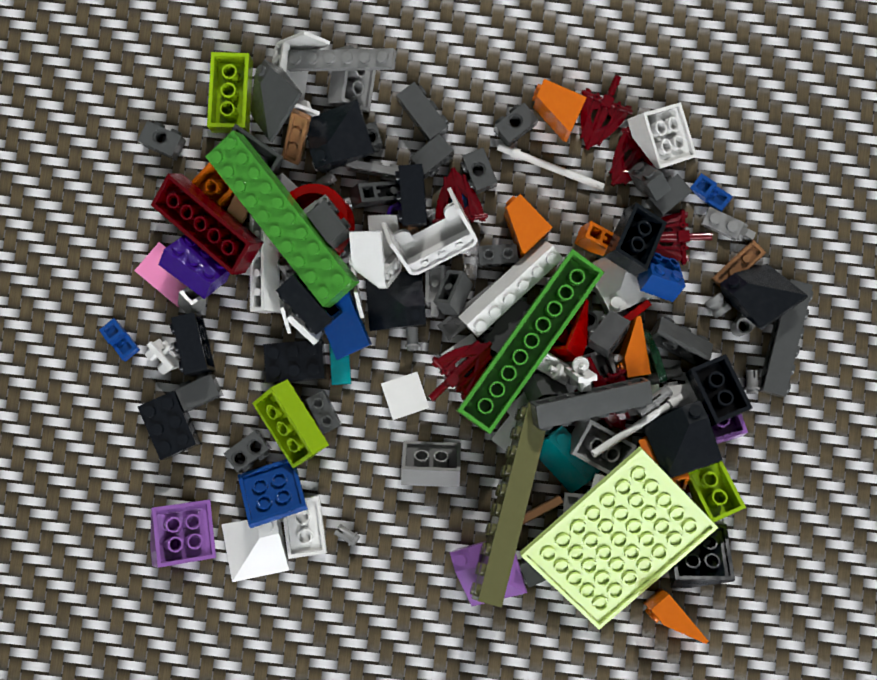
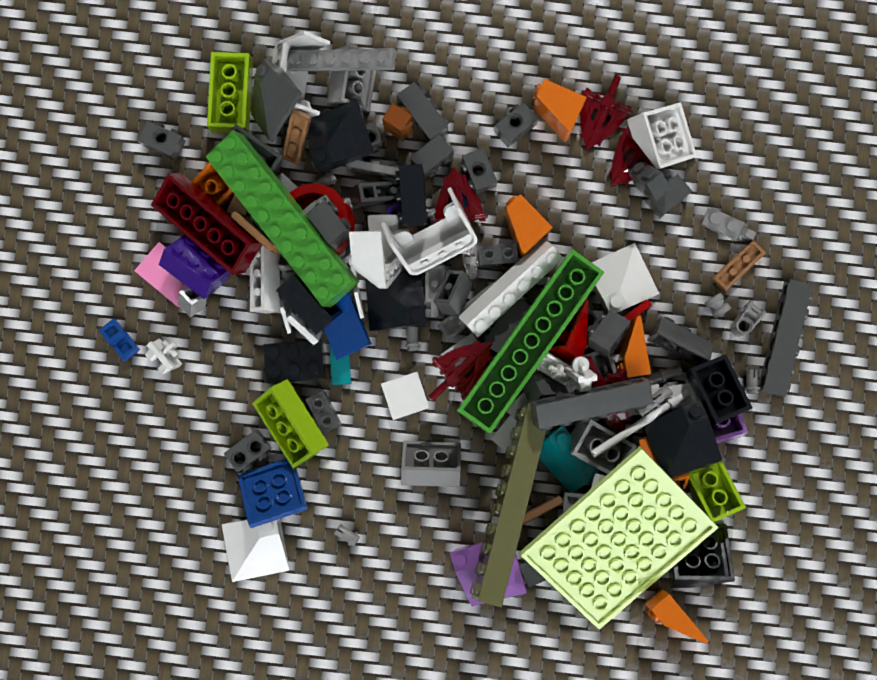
(169, 426): black brick -> none
(181, 533): medium lavender slope -> none
(192, 344): black brick -> none
(198, 392): dark grey brick -> none
(254, 230): none -> medium nougat tile
(306, 530): white tile -> none
(398, 122): none -> dark orange brick
(517, 154): white bar -> none
(593, 238): orange slope -> none
(635, 239): black brick -> none
(654, 356): clear green tile -> none
(662, 278): blue slope -> none
(679, 237): dark red bar -> none
(711, 194): blue slope -> none
(761, 294): black slope -> none

